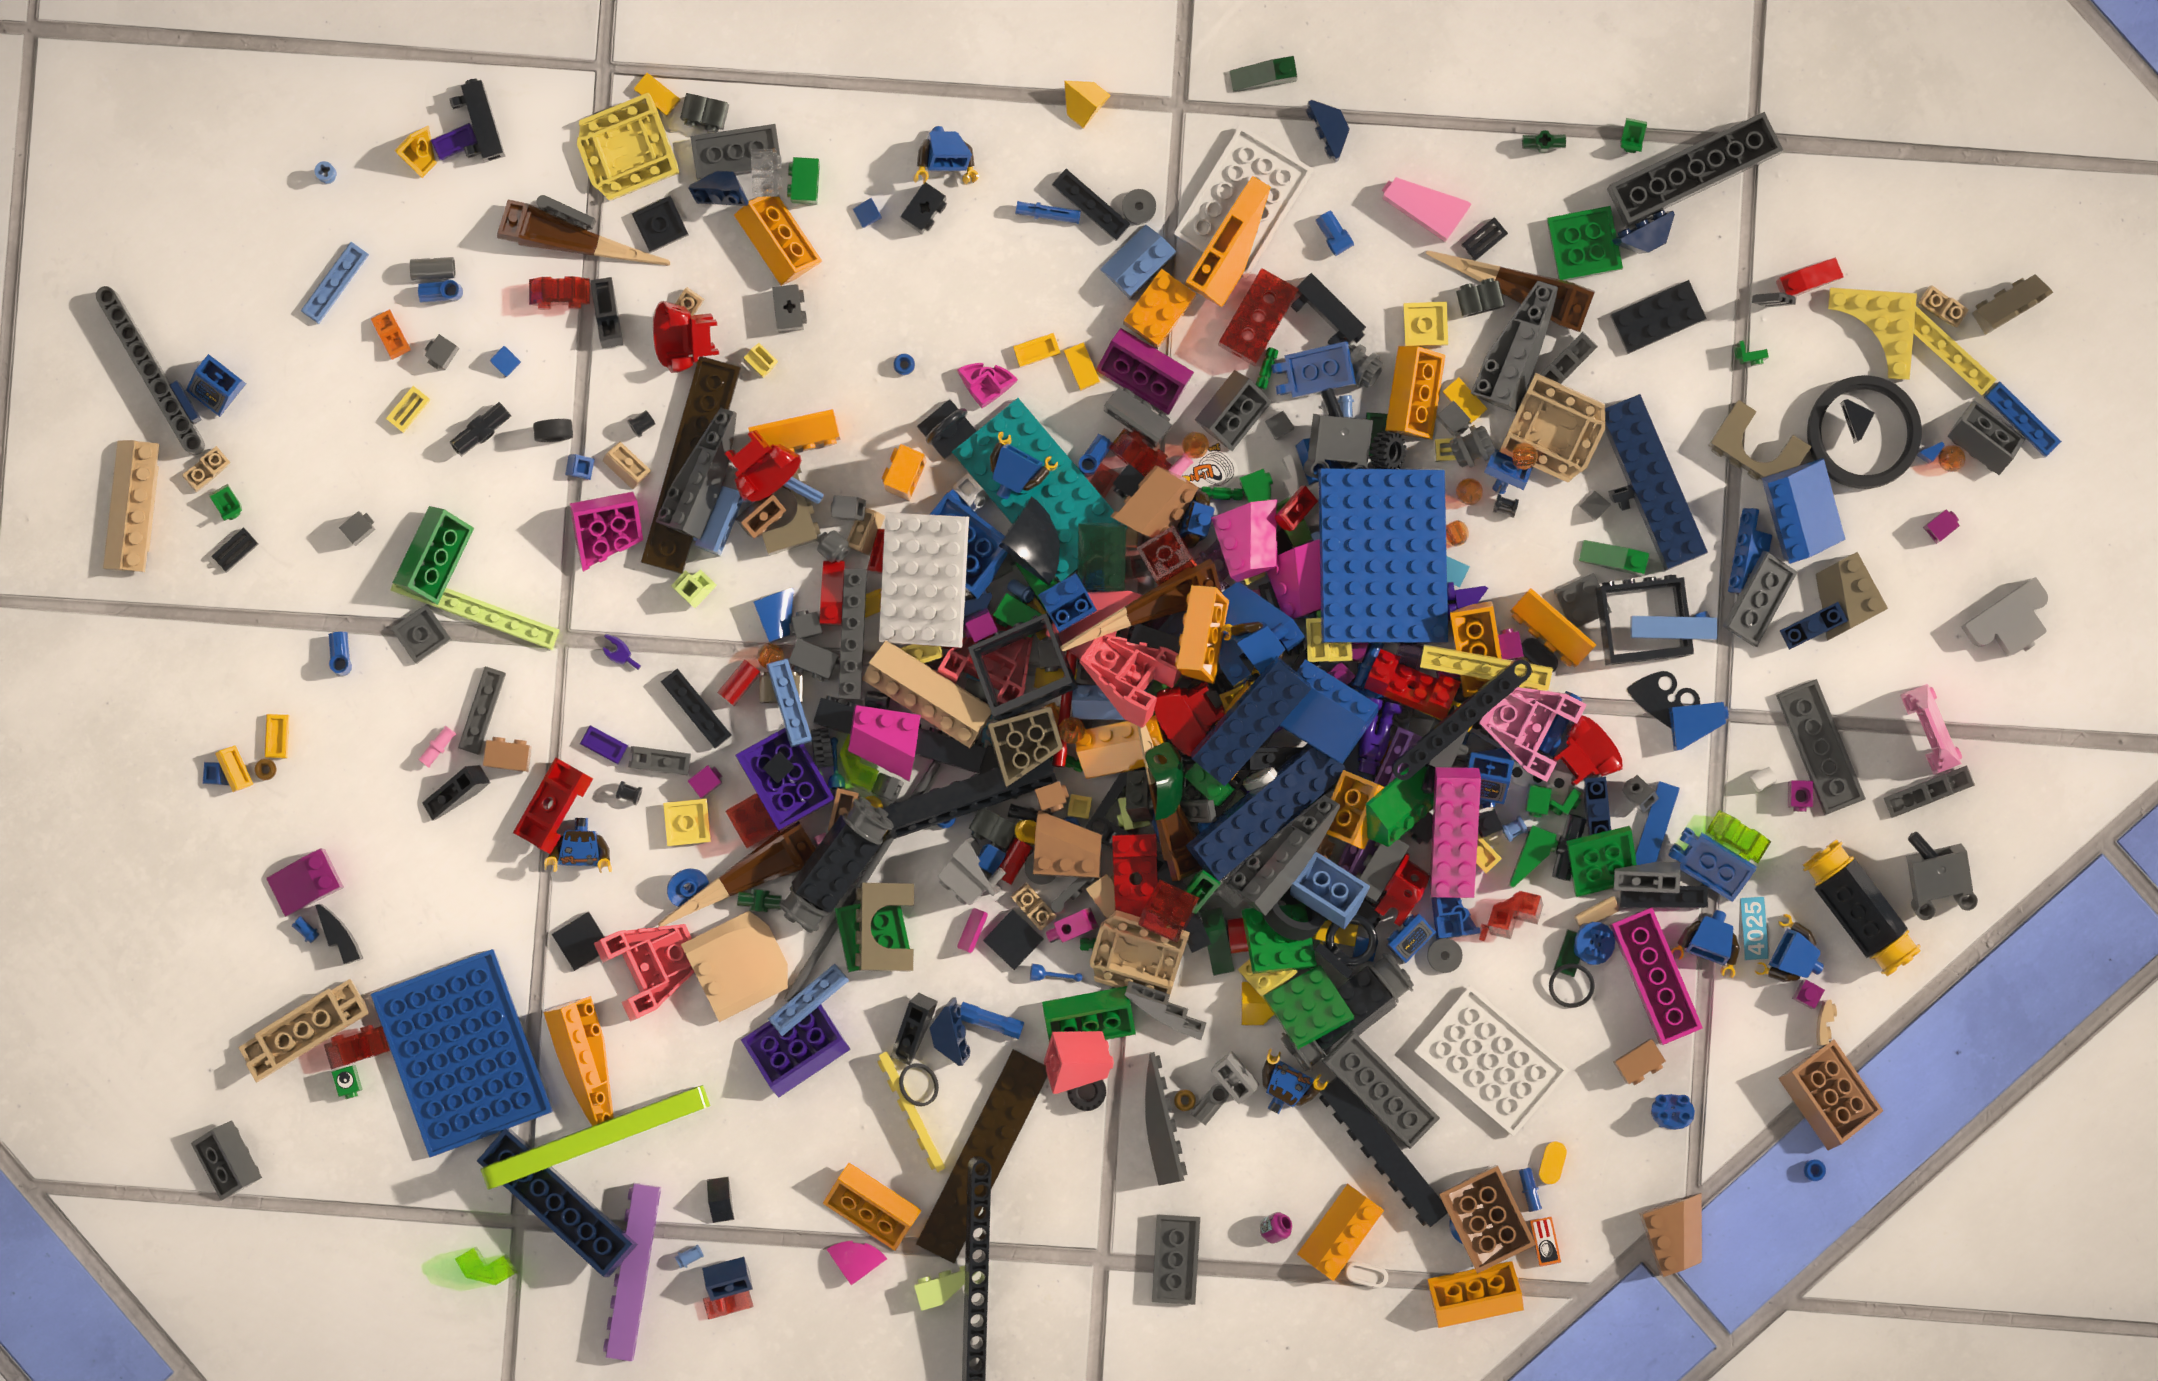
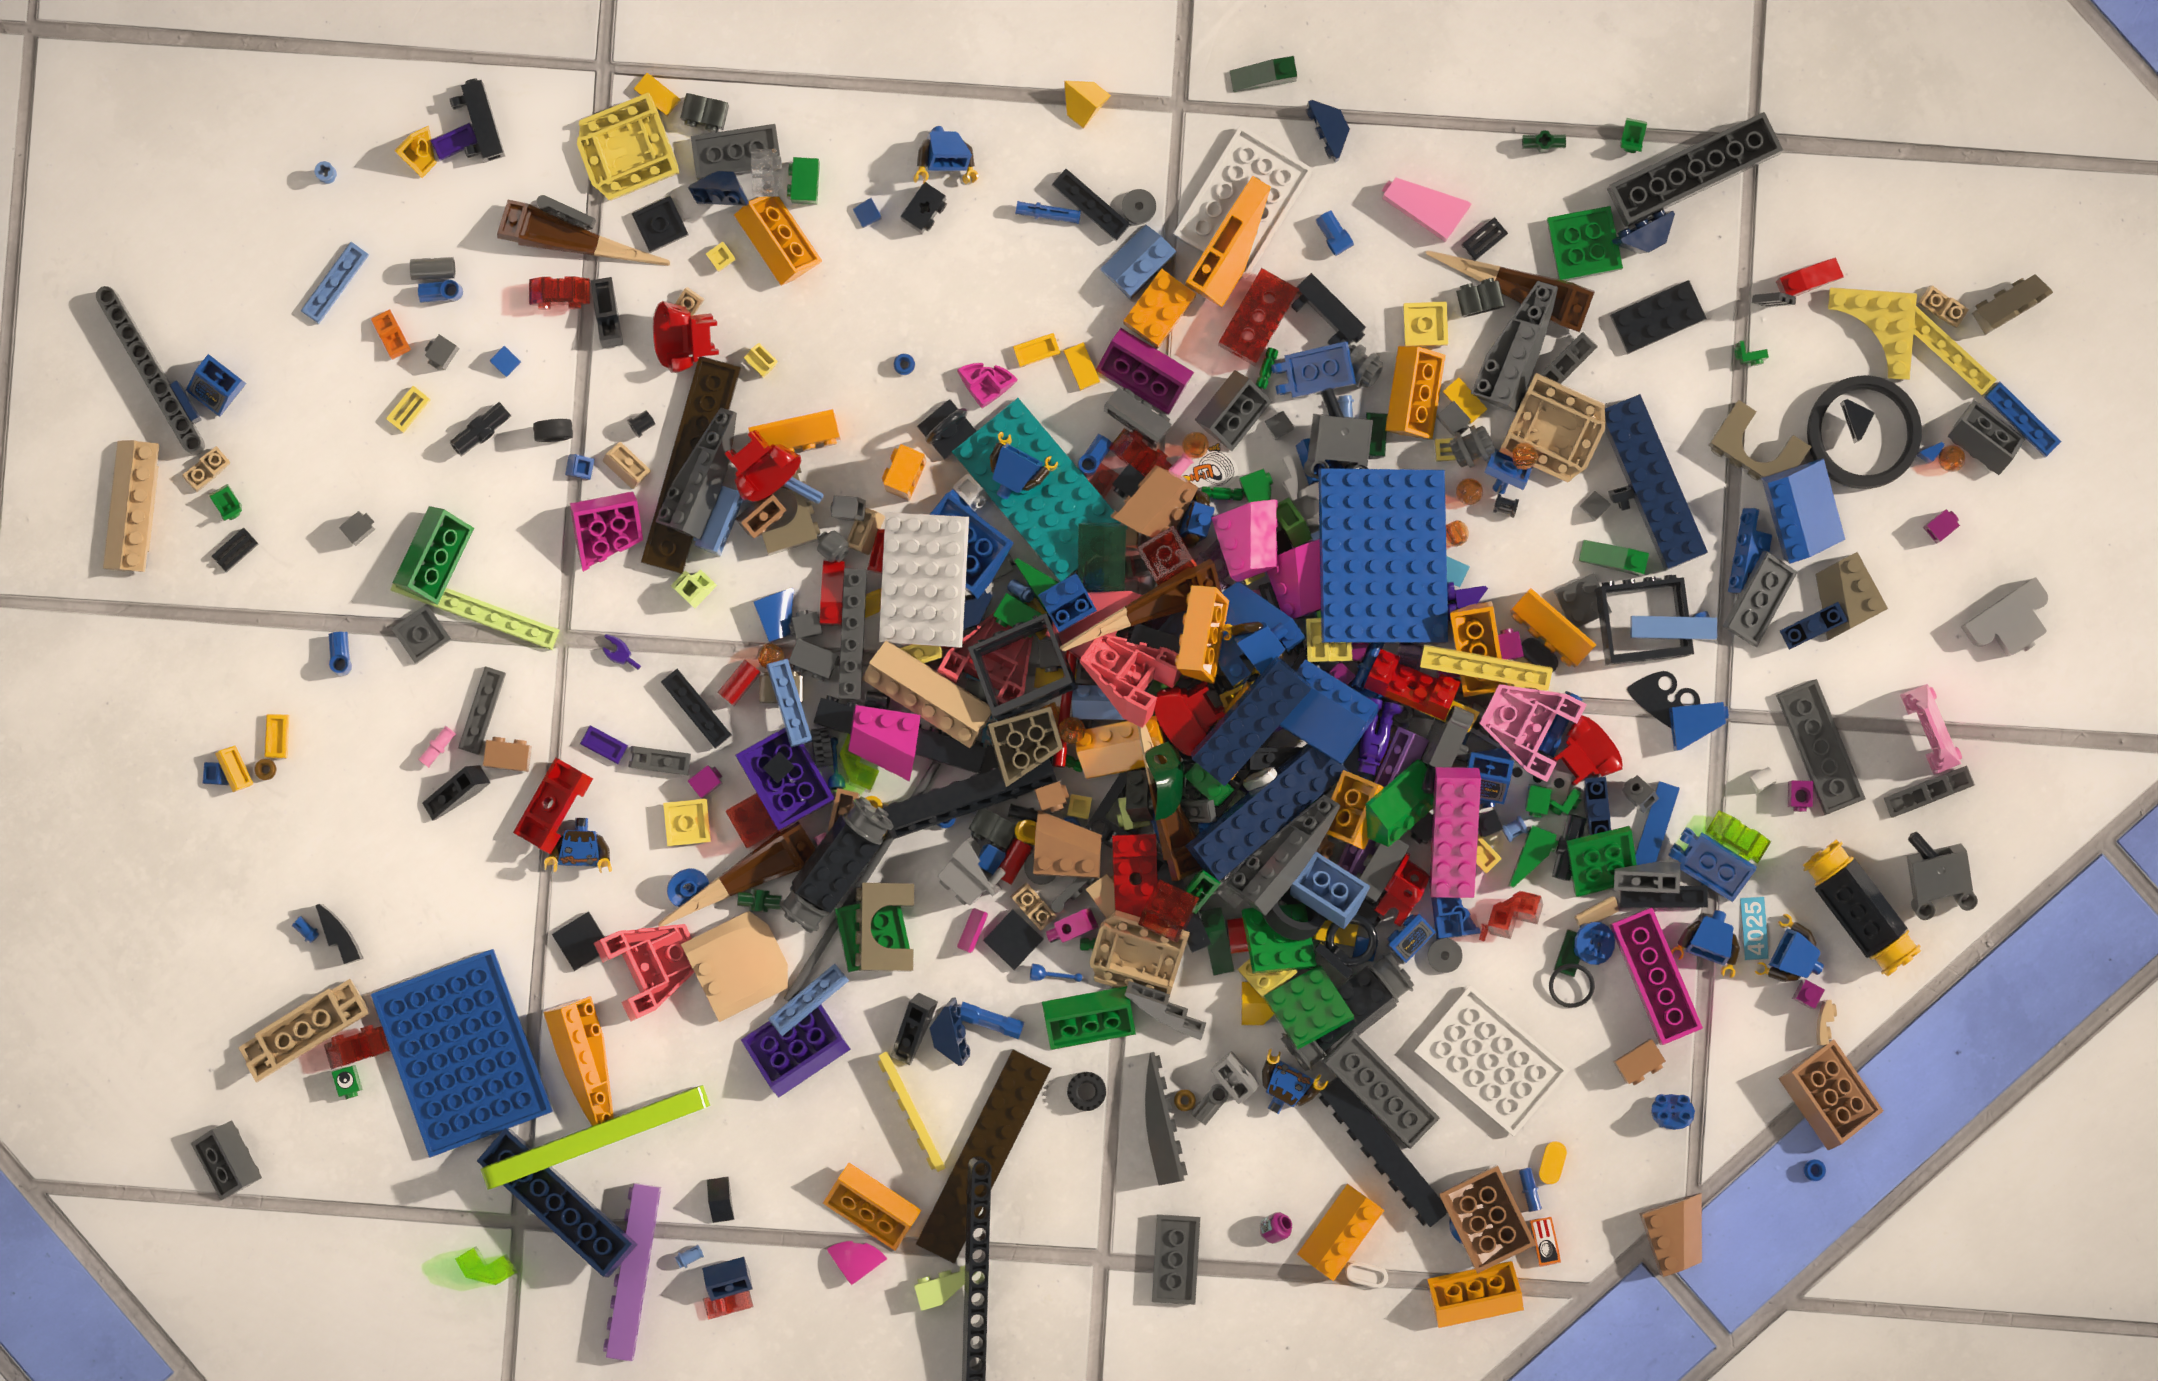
(304, 882): magenta slope -> none
(629, 793): black bush -> none
(720, 256): none -> light yellow plate
(782, 297): dark grey brick -> none
(887, 787): dark grey plate -> none
(901, 1085): black piece -> none
(979, 625): magenta brick -> none
(1034, 542): black brick -> none
(1077, 1059): coral slope -> none
(1296, 509): red brick -> none
(1388, 450): black tyre -> none
(1461, 719): black plate -> none

